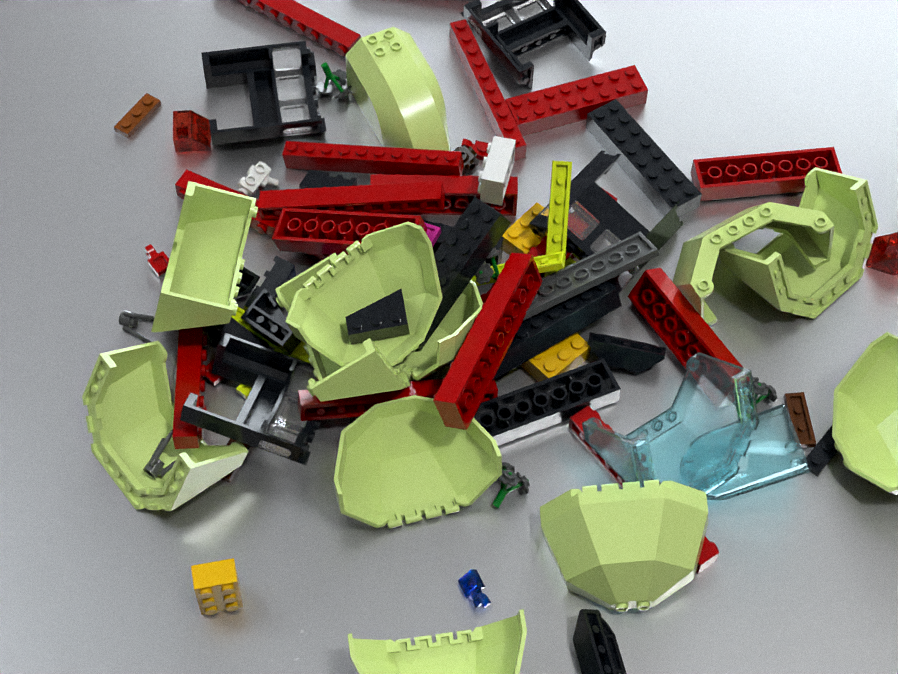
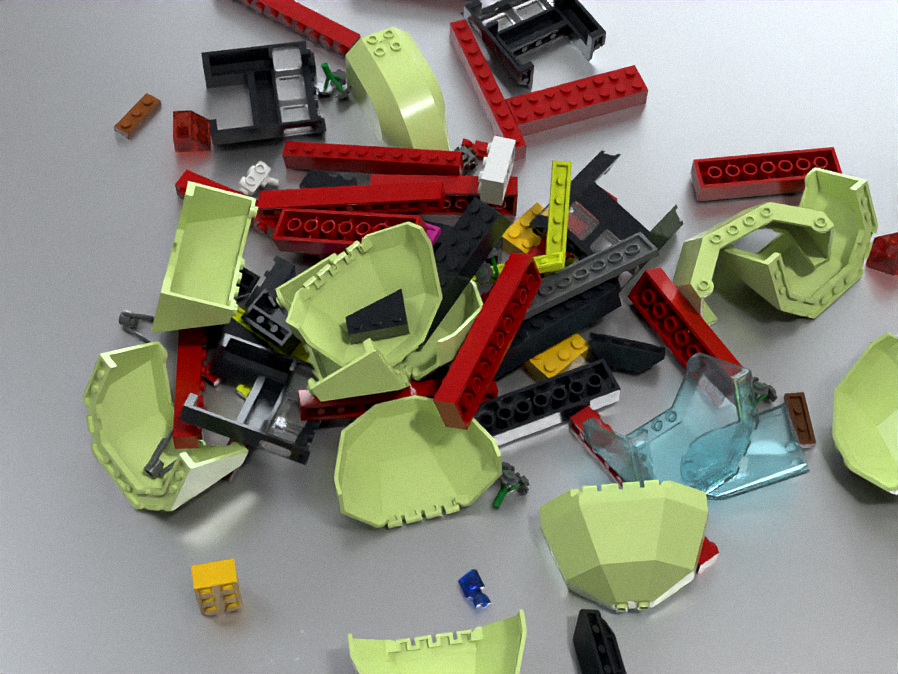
(157, 261): red plate -> none
(642, 159): black brick -> none
(822, 453): black plate -> none

